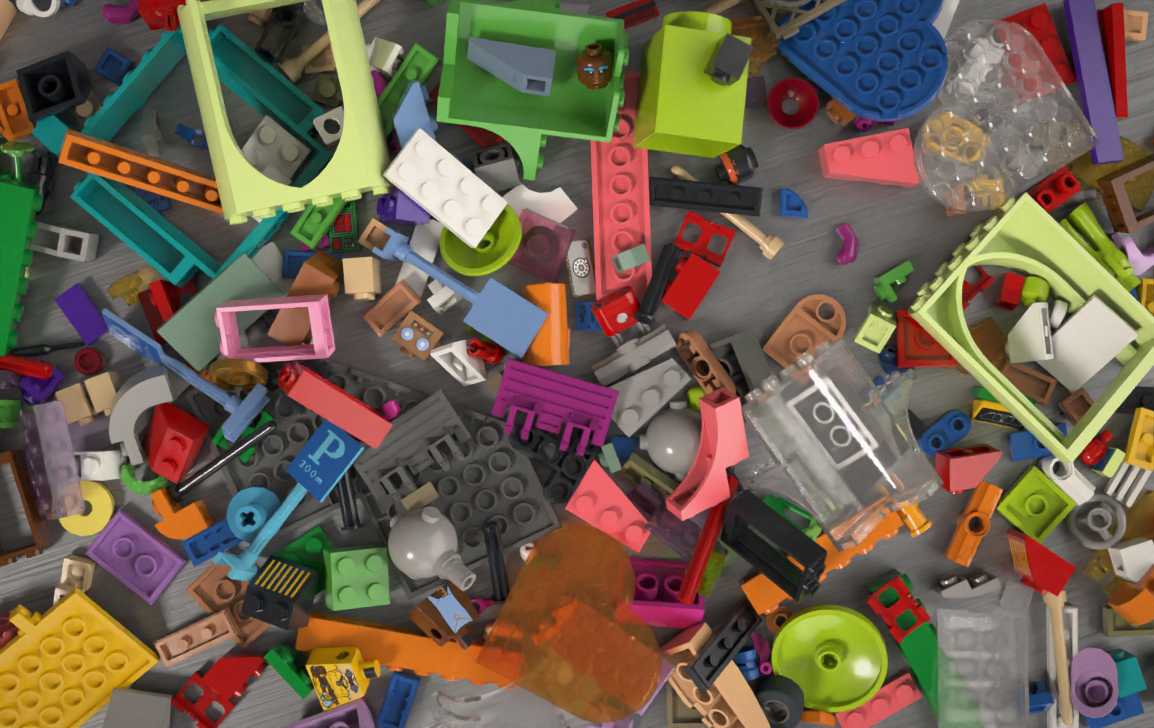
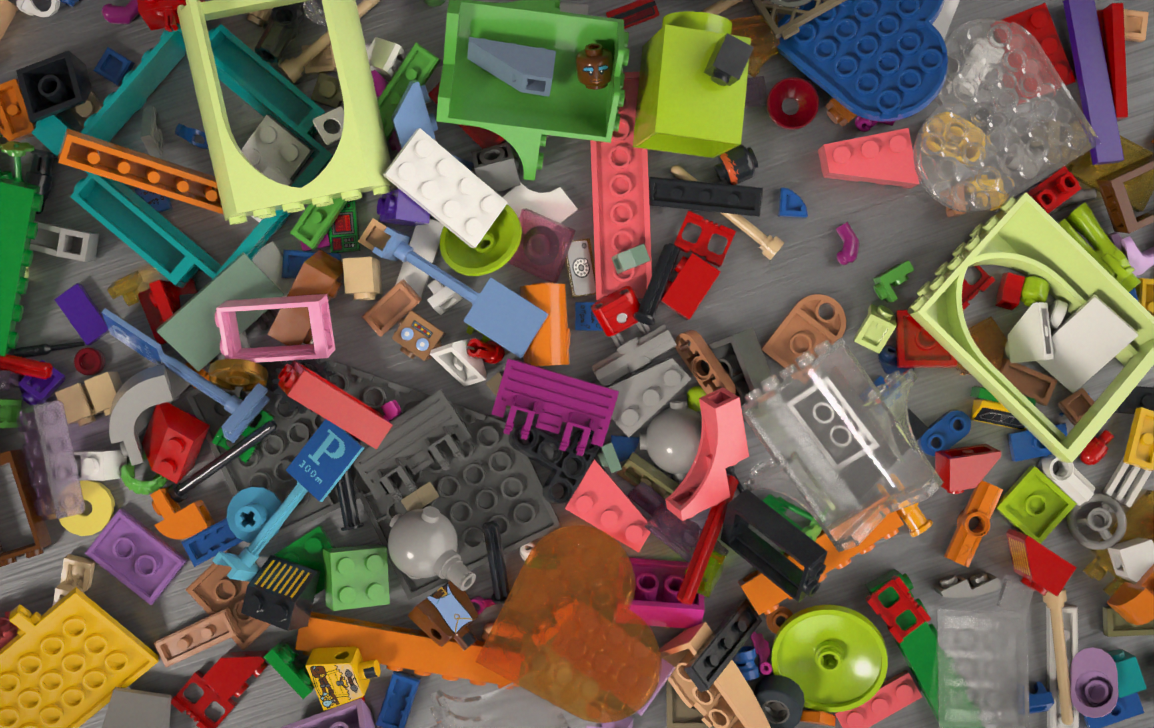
(1109, 463): yellowish green tile -> none

